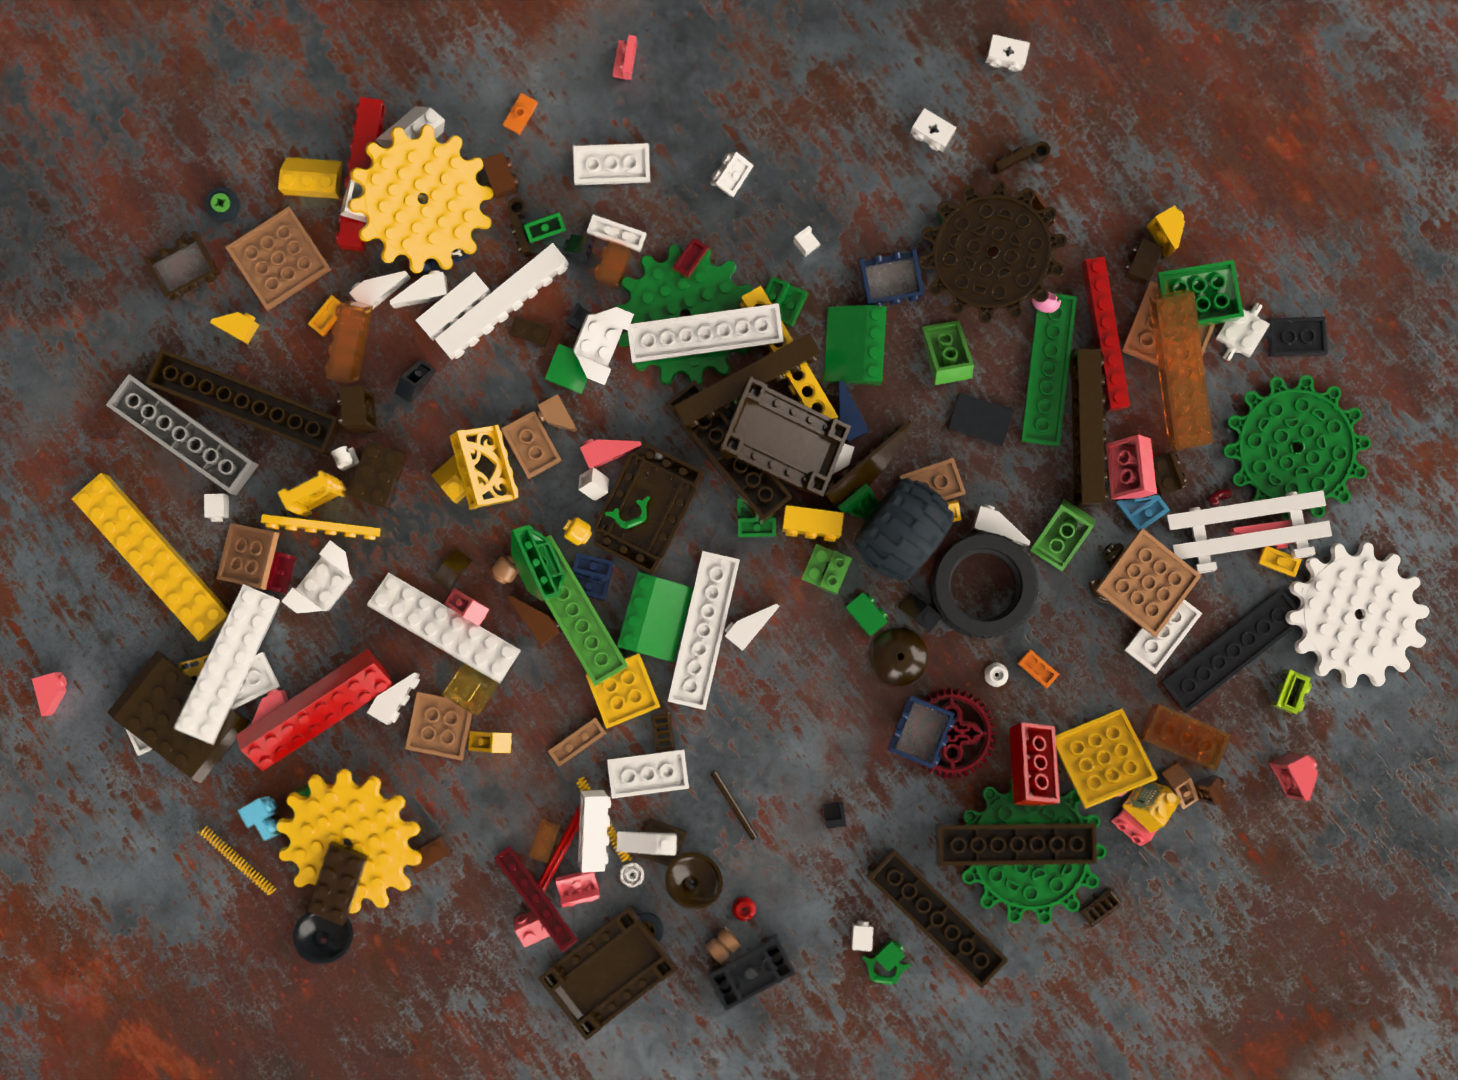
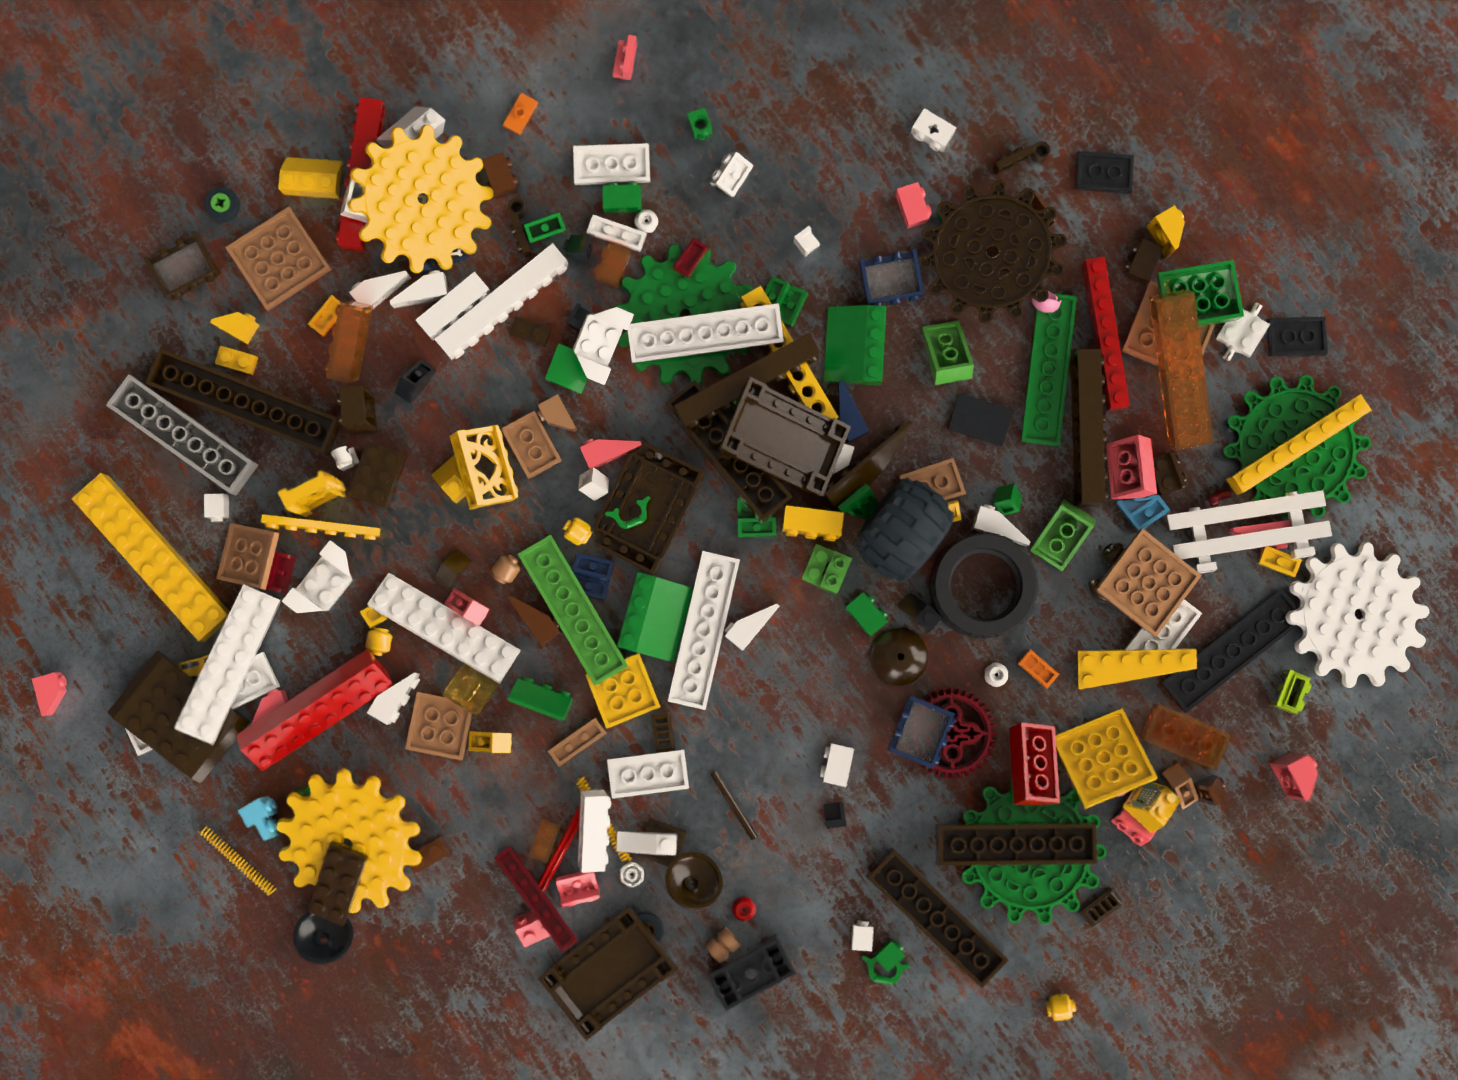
(236, 360): none -> yellow plate
(372, 617): none -> yellow plate
(378, 641): none -> yellow head
(536, 563): green wedge -> none
(541, 698): none -> green slope
(622, 198): none -> green brick
(643, 226): none -> white plate
(699, 116): none -> green brick
(837, 764): none -> white brick
(912, 205): none -> coral brick
(1000, 46): white brick -> none
(1008, 499): none -> green panel
(1060, 1007): none -> yellow head
(1104, 172): none -> black tile
(1117, 666): none -> yellow wing
(1298, 444): none -> yellow brick

